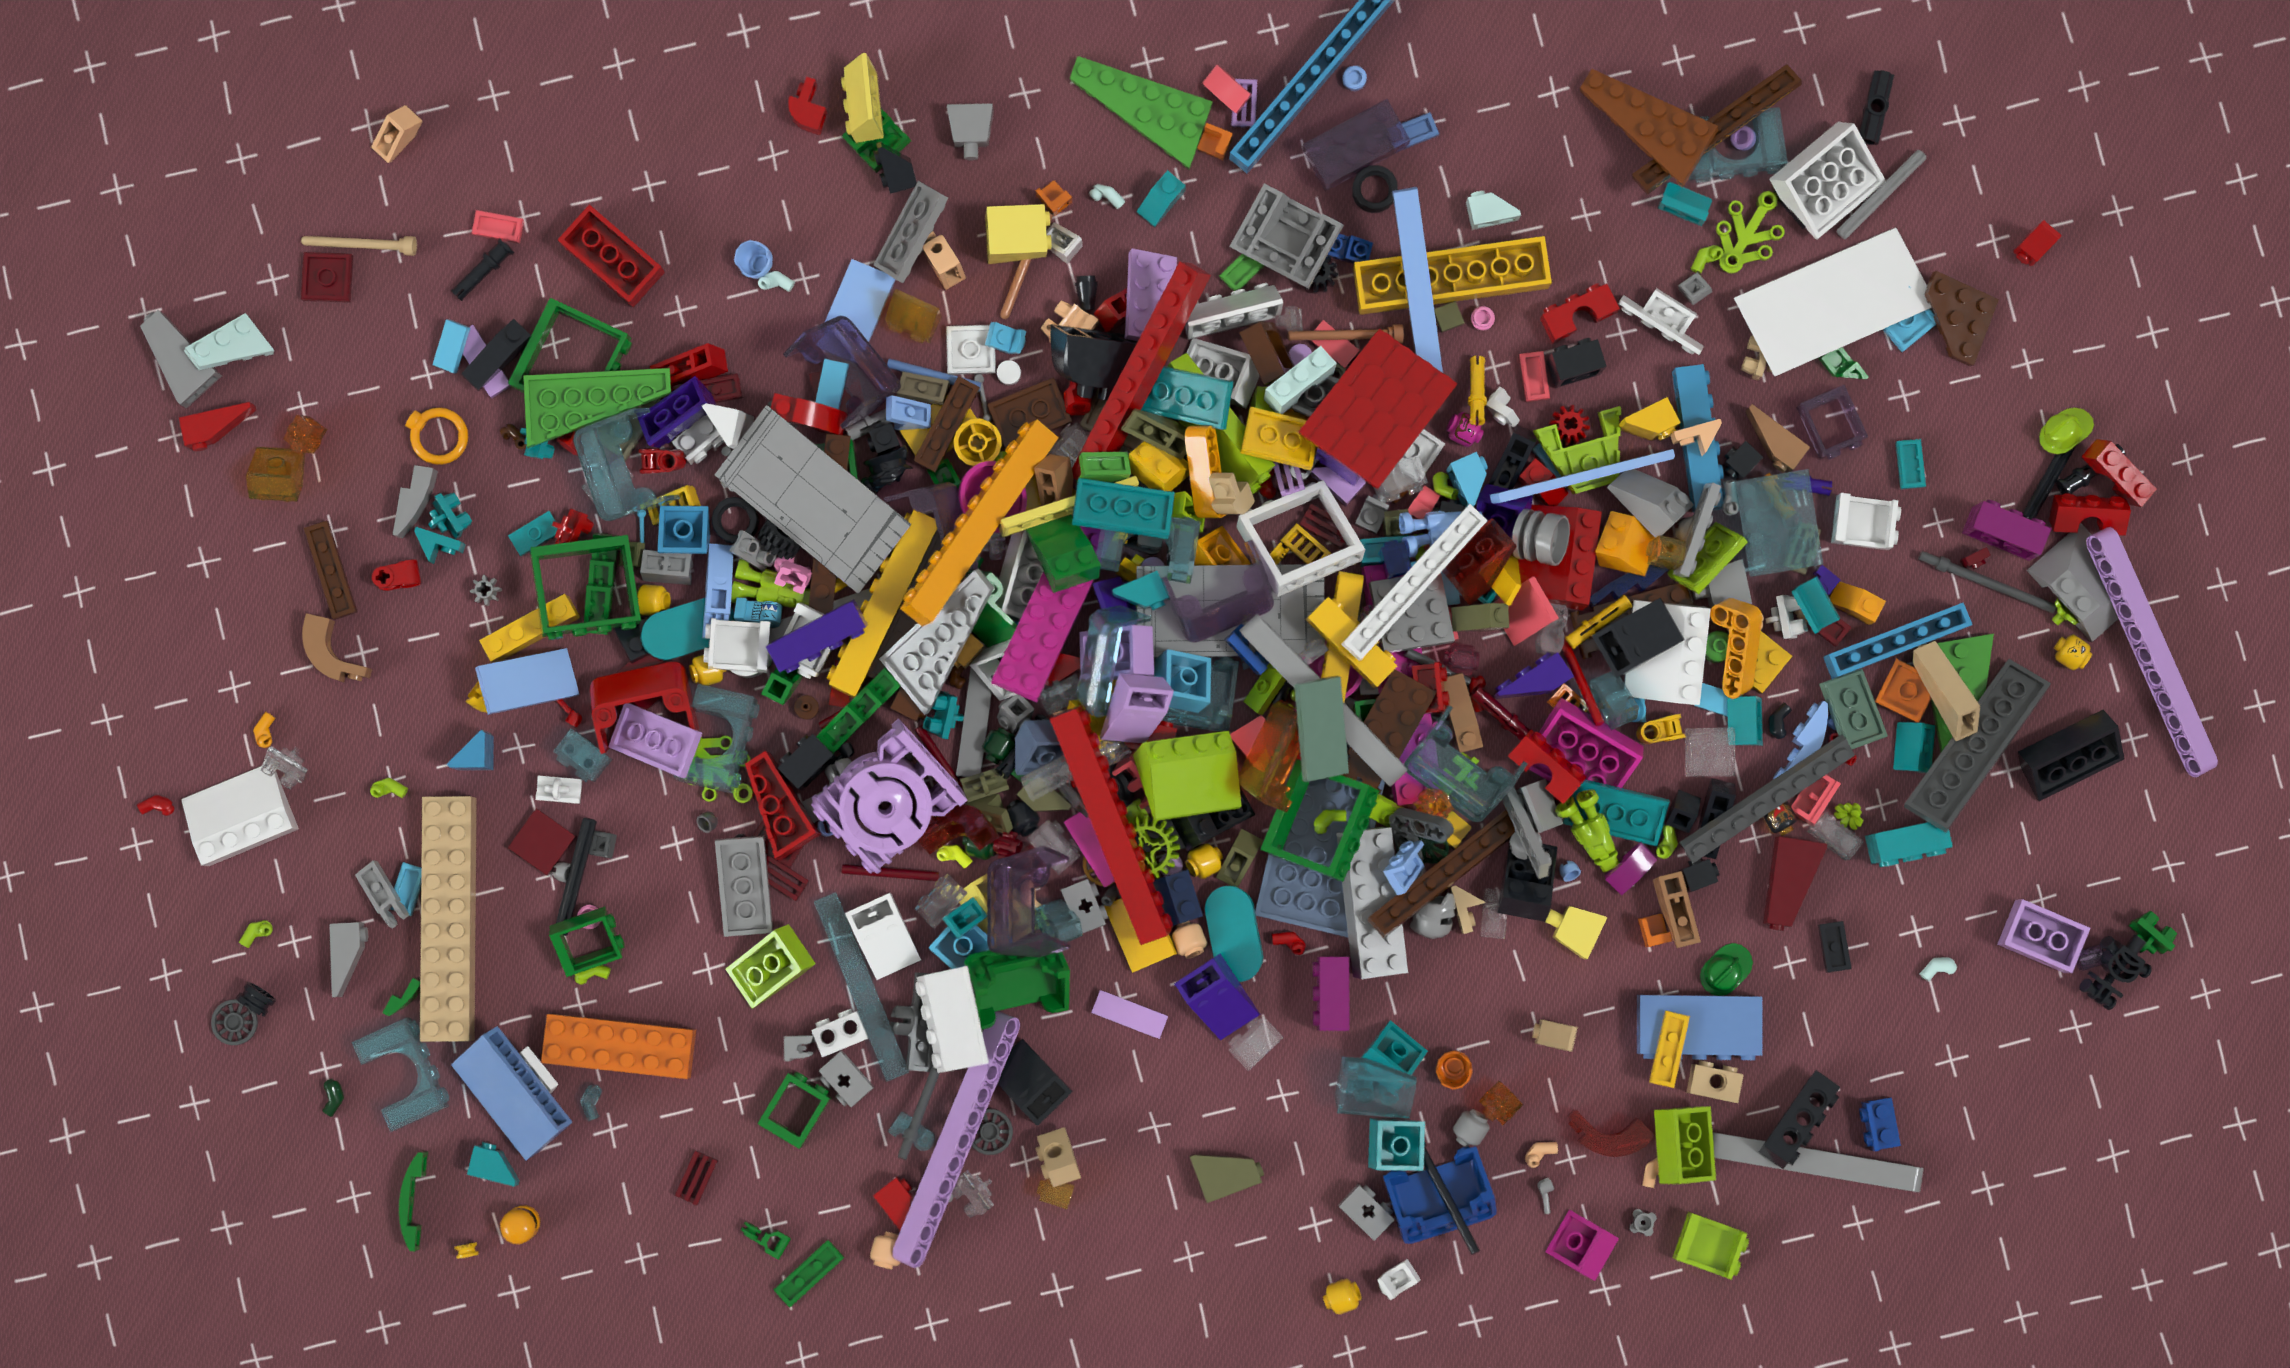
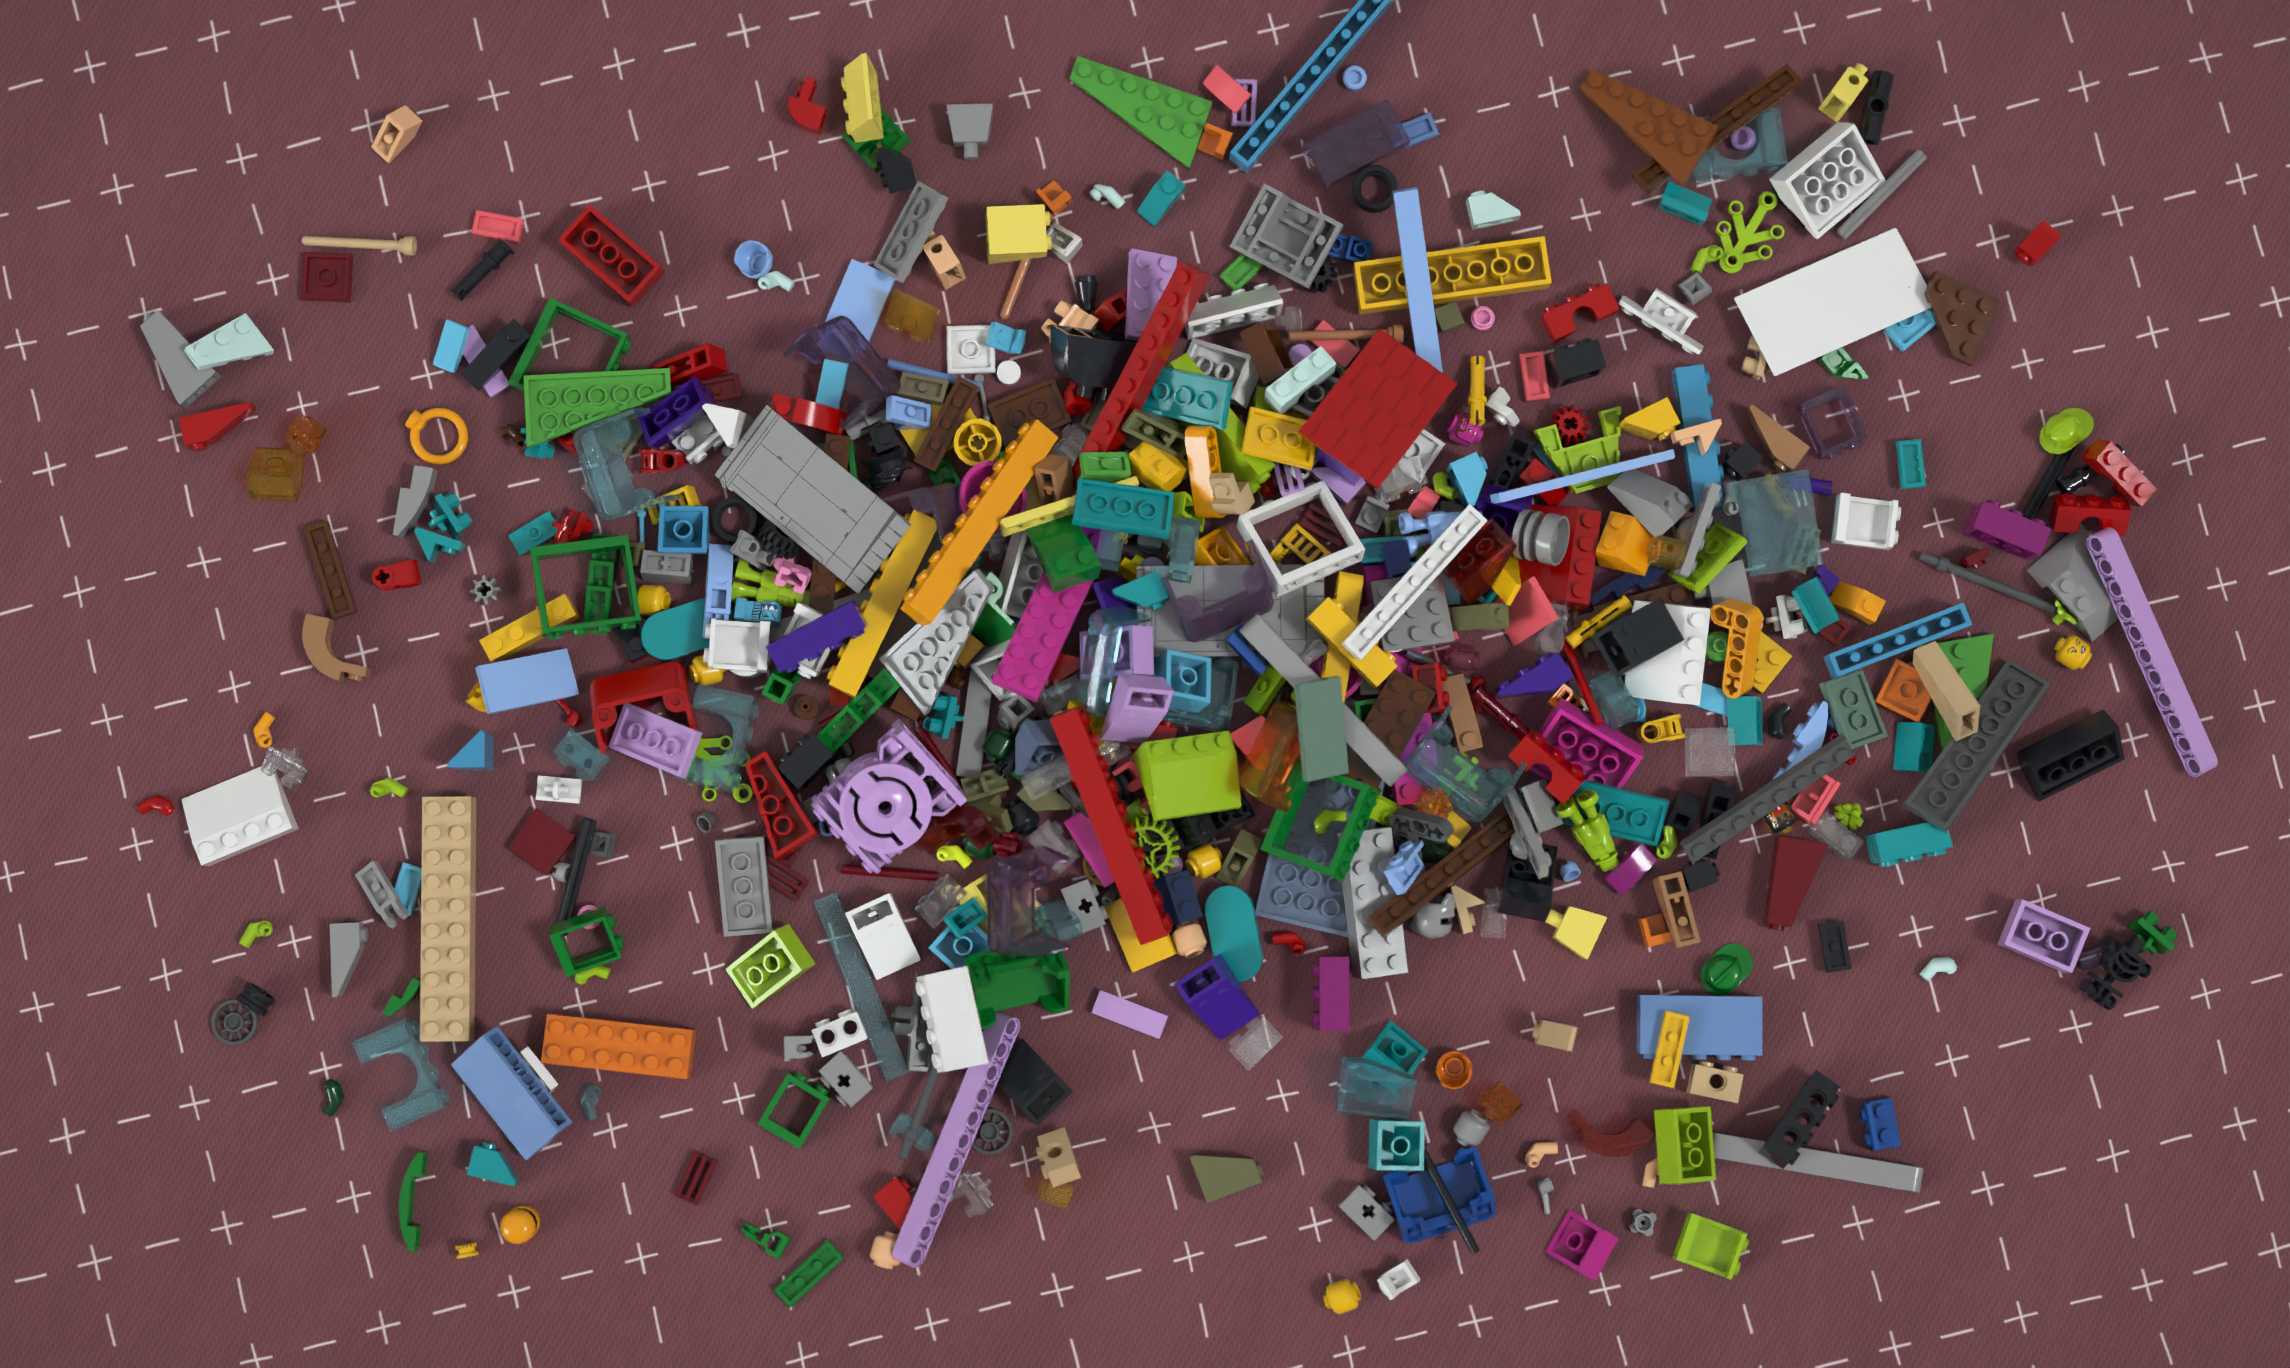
(1844, 92): none -> light yellow torso

